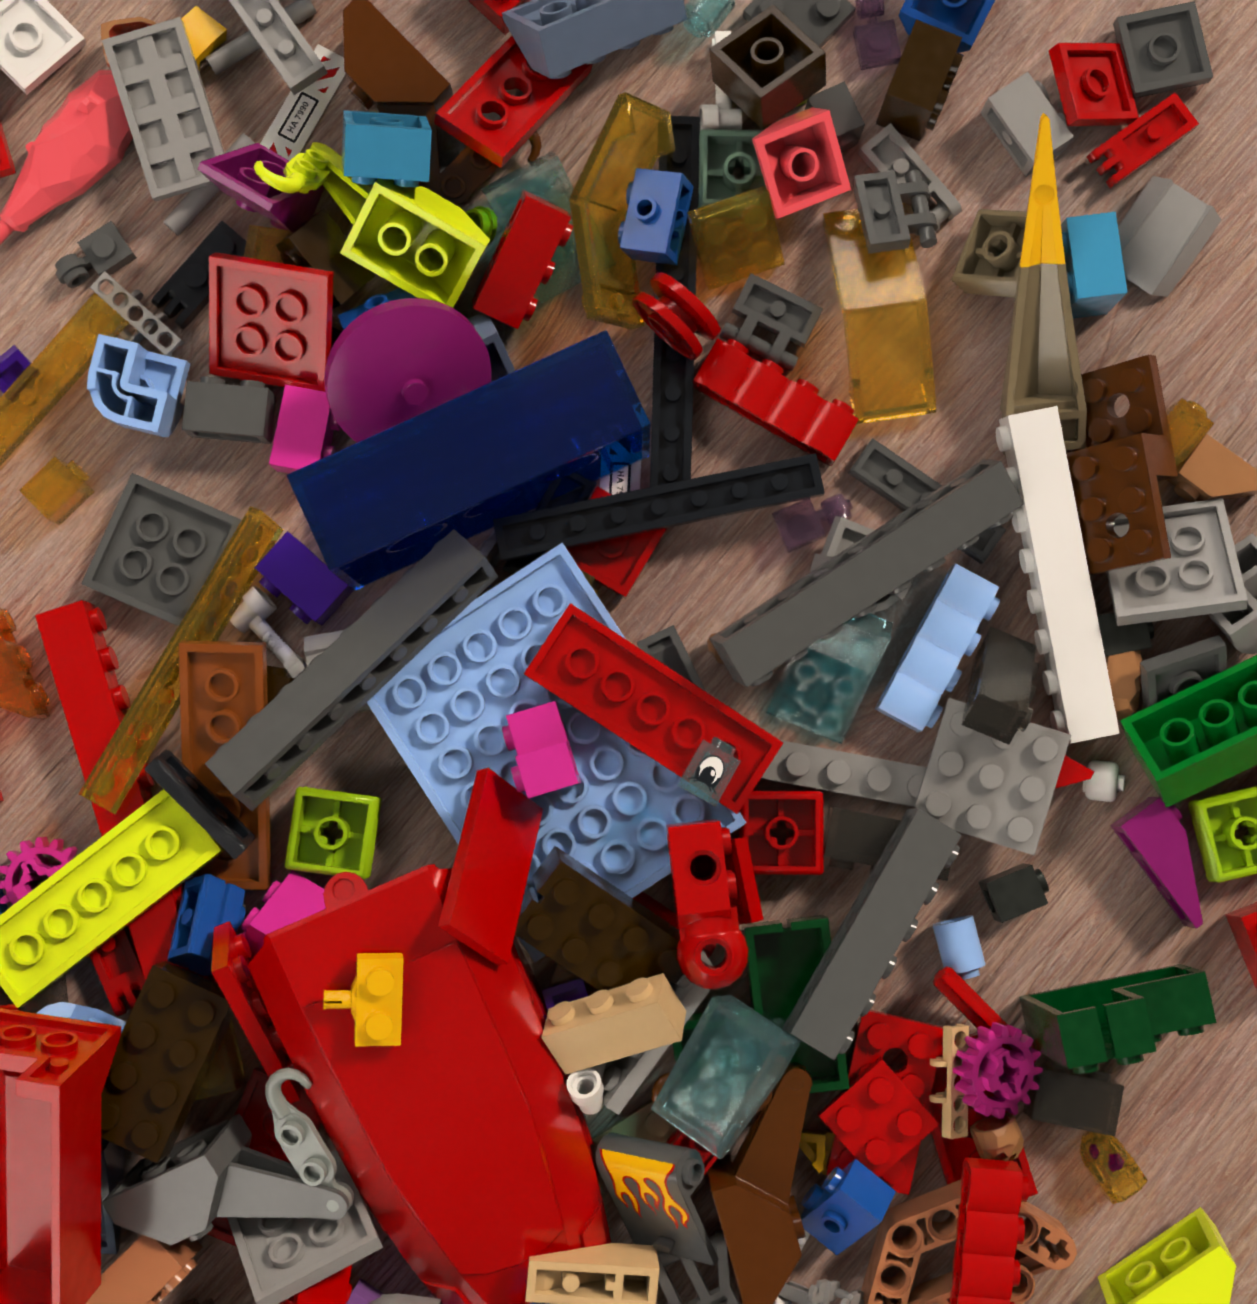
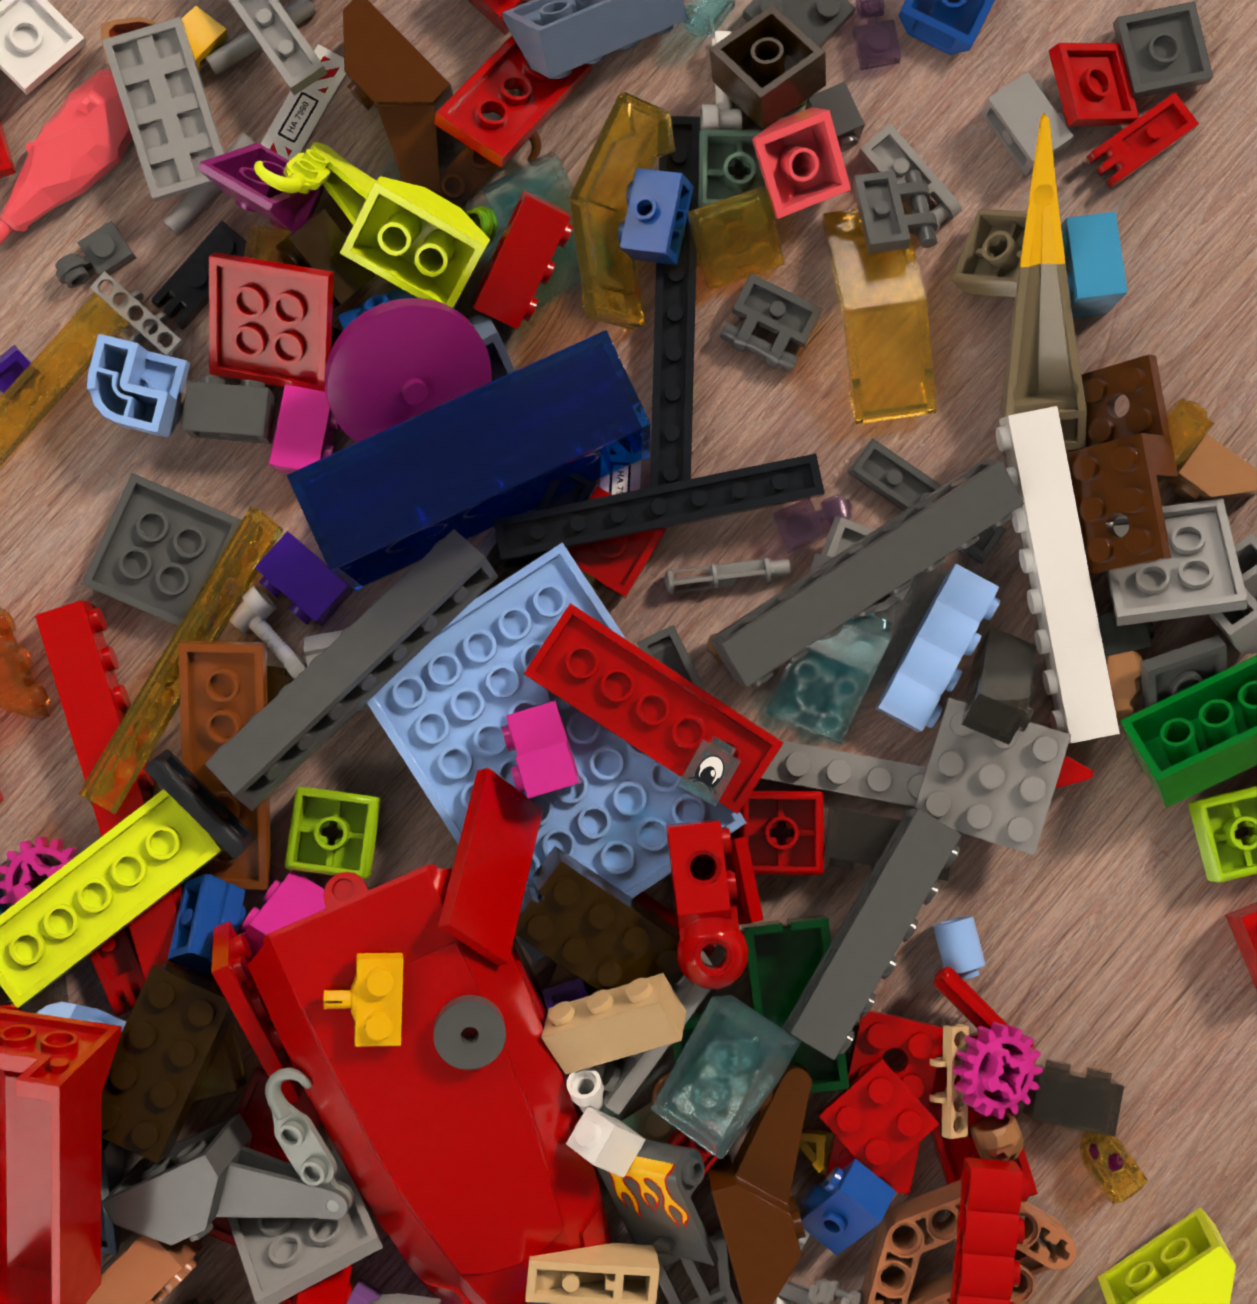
(58, 489): clear yellow brick -> none
(386, 148): dark azure brick -> none
(473, 1051): none -> dark grey piece
(605, 1141): none -> white brick
(676, 315): red wheel -> none
(726, 574): none -> light grey piece
(775, 402): red brick -> none
(921, 80): dark brown brick -> none
(1014, 892): pearl dark grey brick -> none
(1104, 782): white piece -> none
(1117, 1016): dark green piece -> none
(1163, 235): light grey slope -> none
(1163, 853): magenta slope -> none

